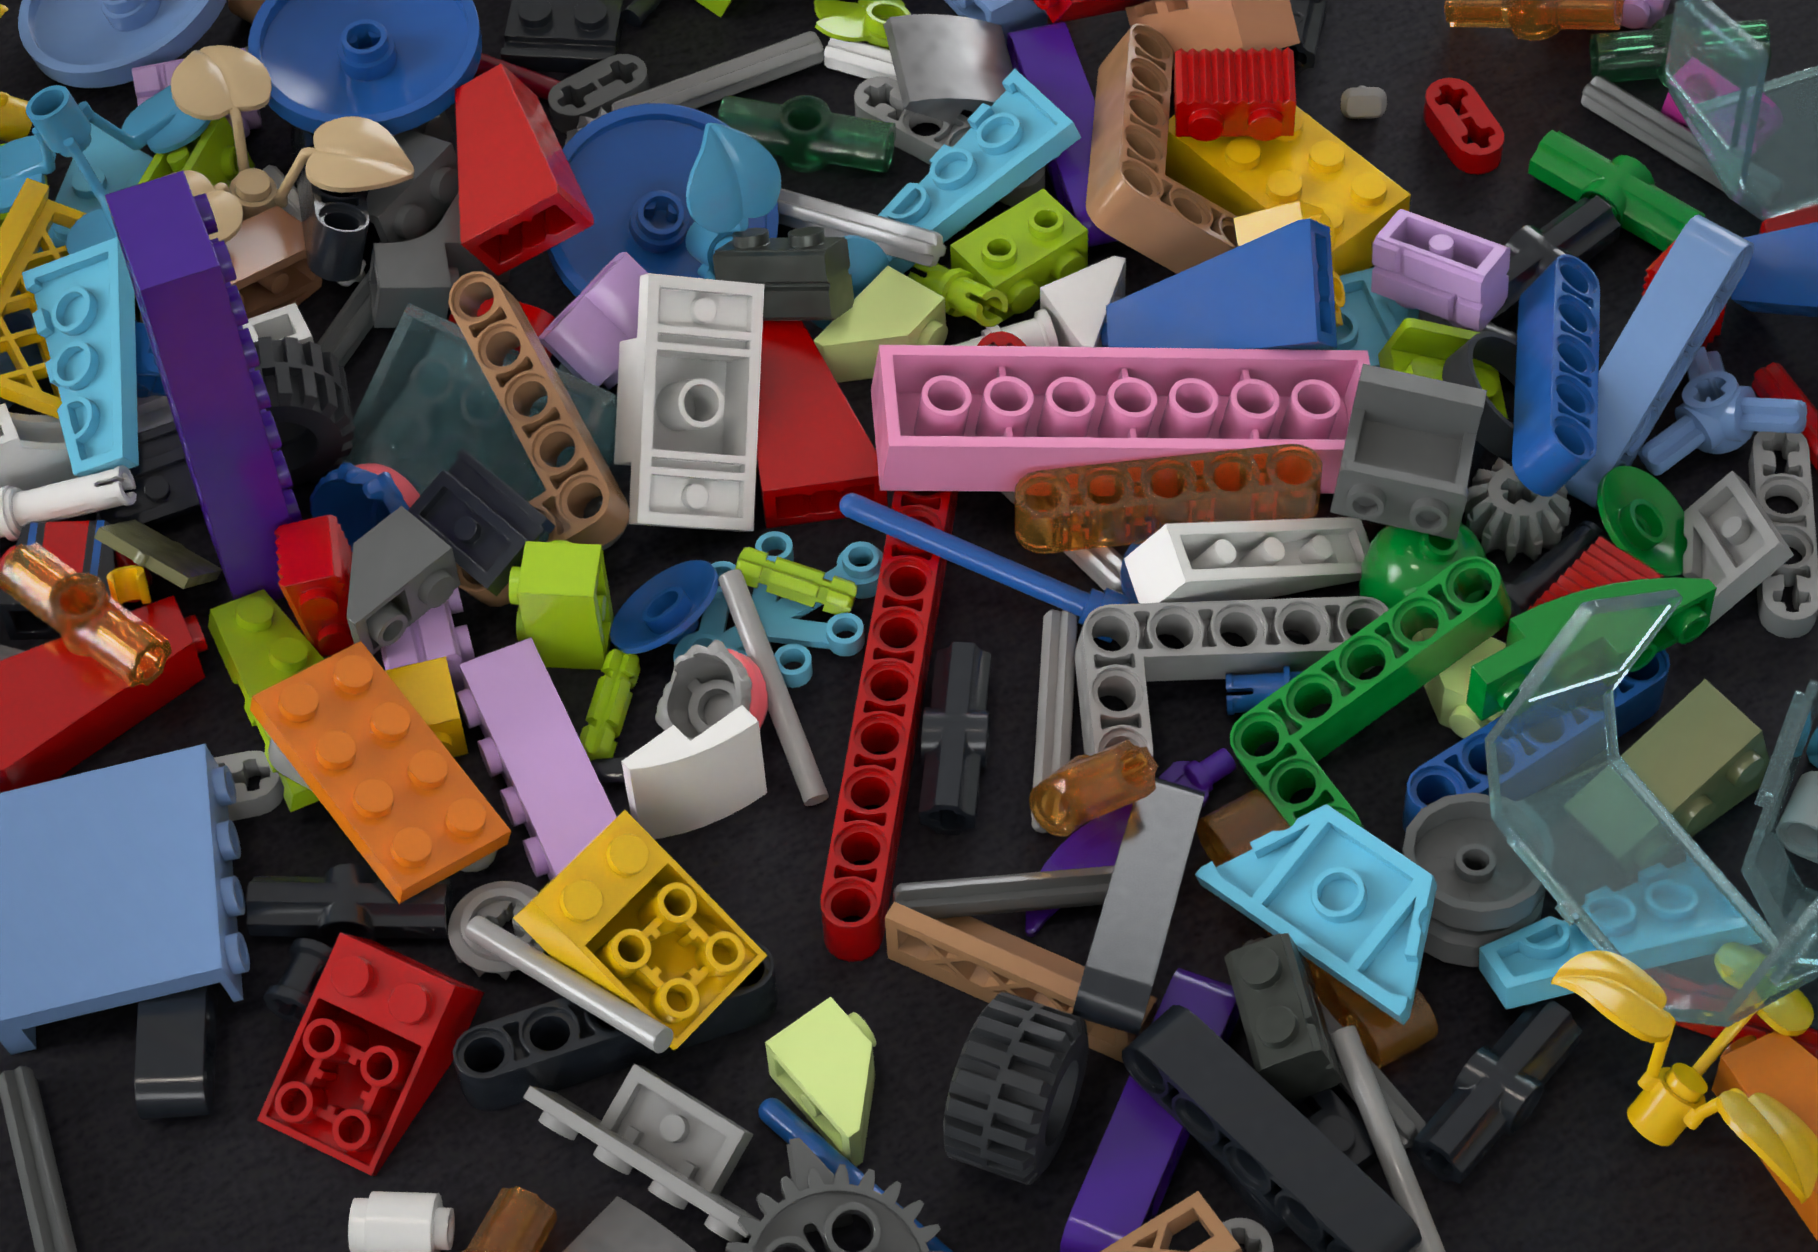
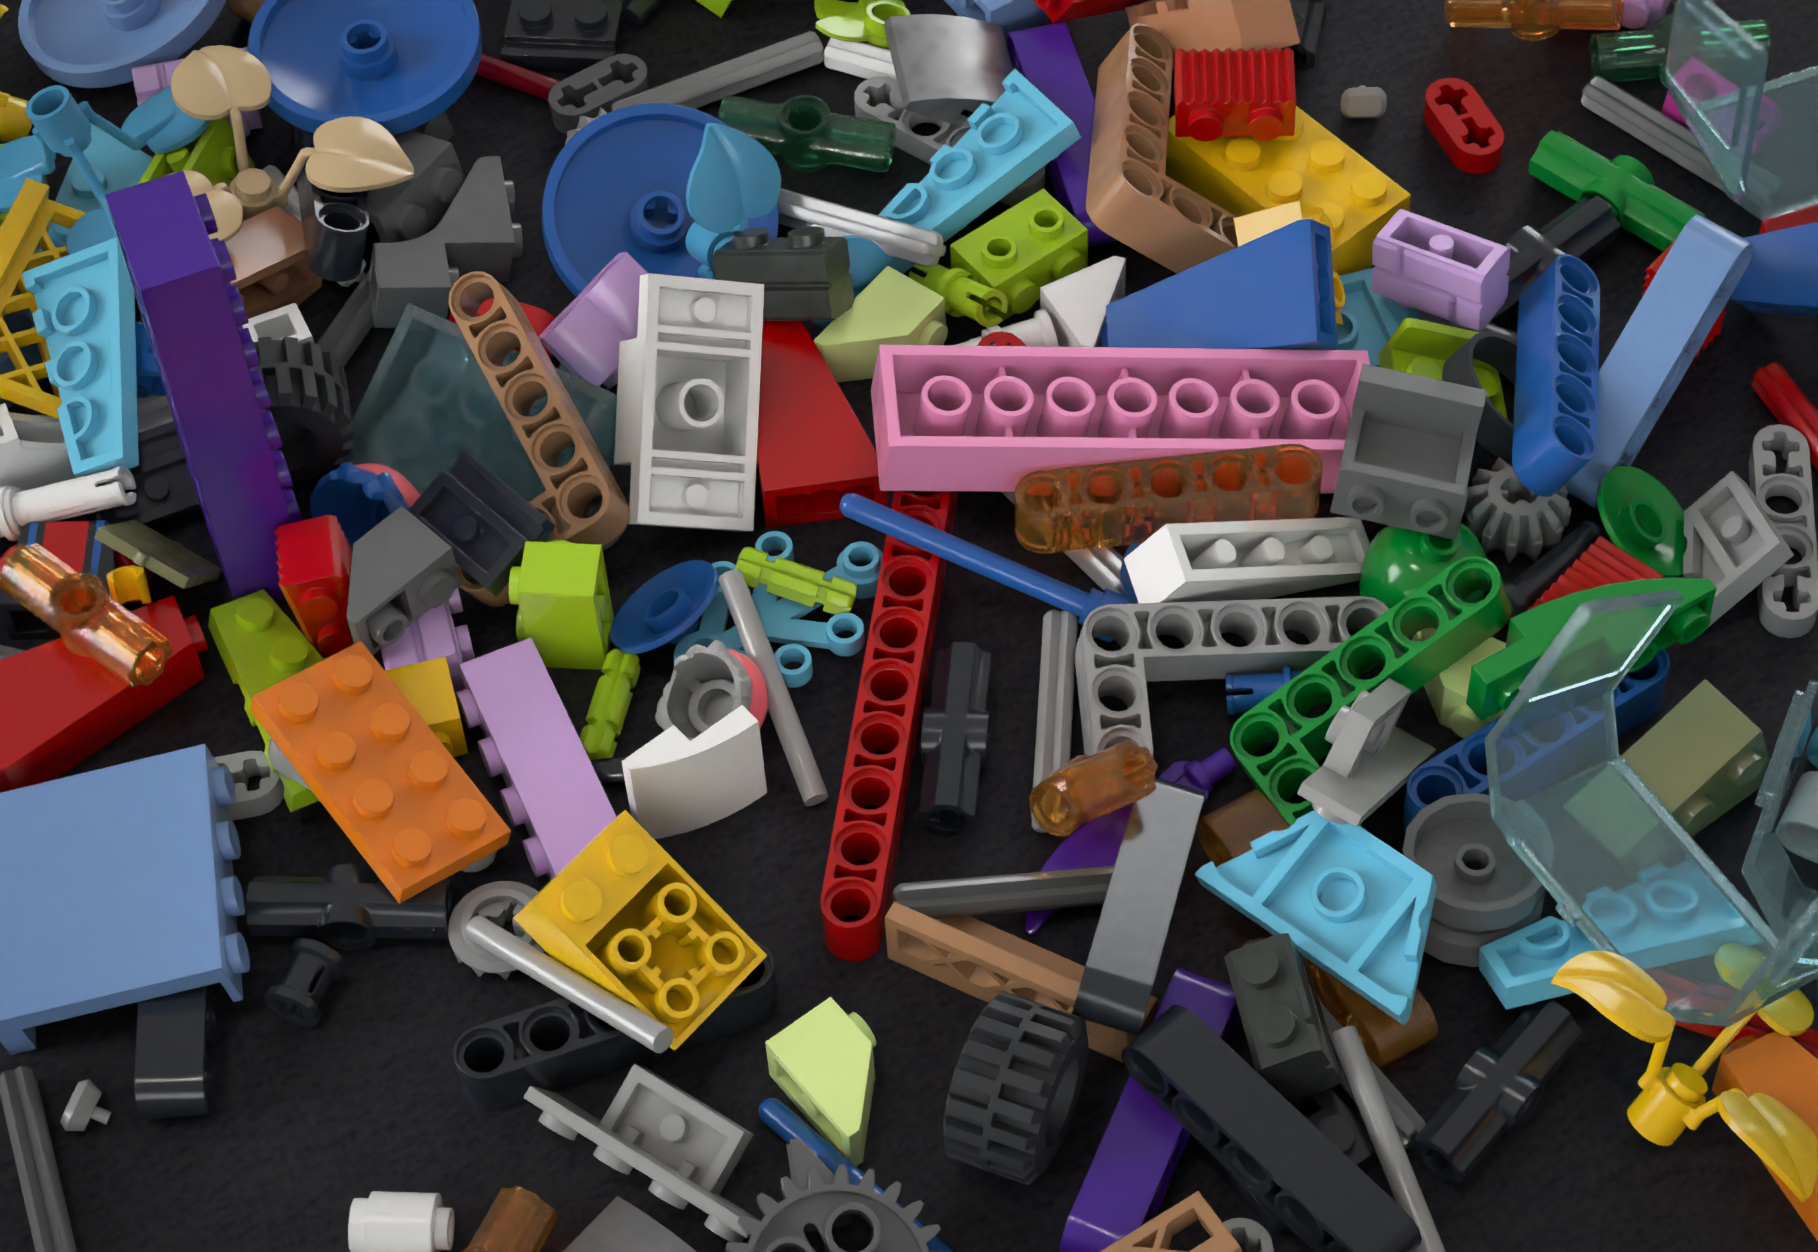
(83, 1107): none -> light grey rock
(367, 1052): red slope -> none
(512, 174): red slope -> none
(1367, 757): none -> light grey bracket
(1718, 416): medium blue bush -> none

